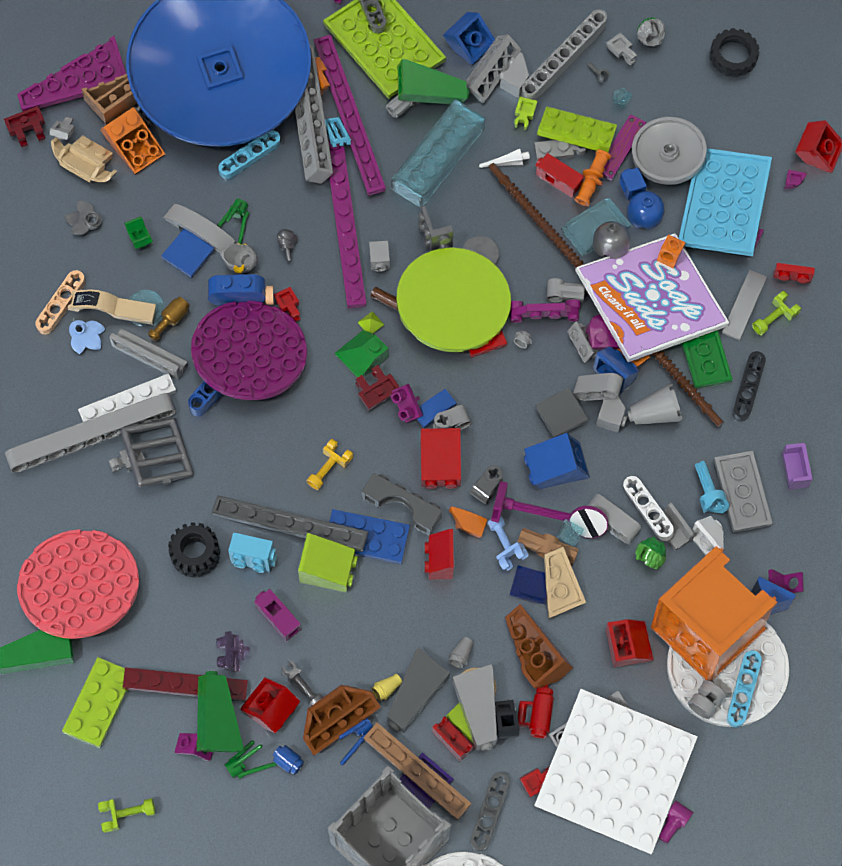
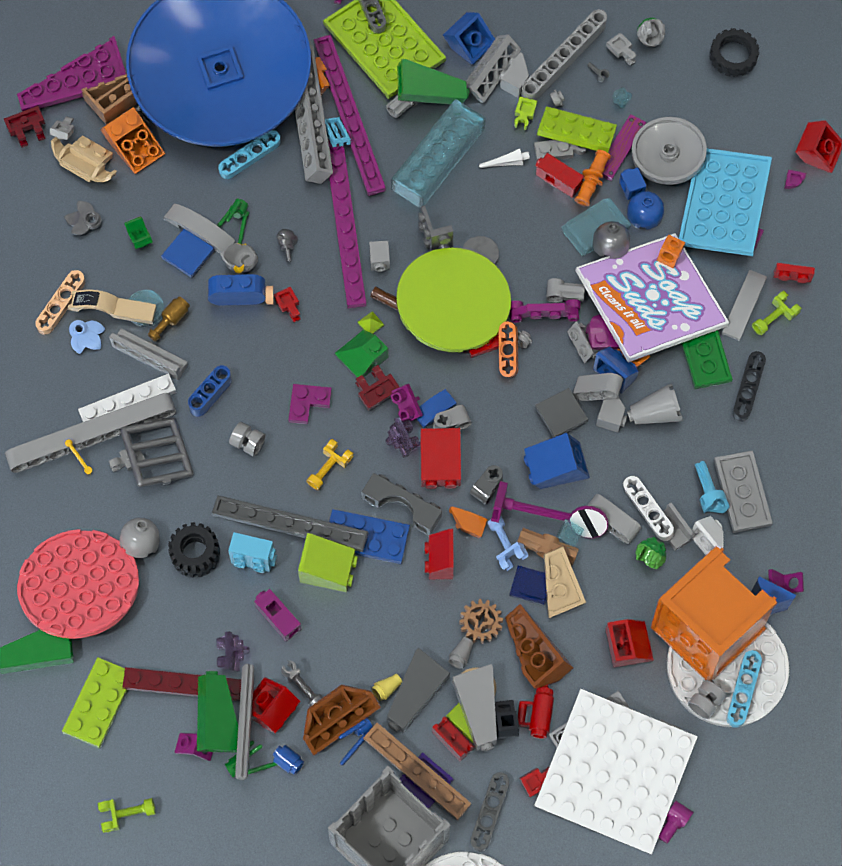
(87, 469): none -> yellow hinge
(139, 537): none -> light grey cylinder
(243, 433): none -> light grey wheel
(244, 727): none -> light grey axle
(248, 350): magenta tile -> none
(305, 396): none -> magenta plate
(399, 438): none -> clear purple hips
(488, 624): none -> medium nougat gear
(512, 335): none -> orange beam
(557, 98): none -> light grey plate
(575, 260): reddish brown hose -> none
(797, 466): medium lavender panel -> none

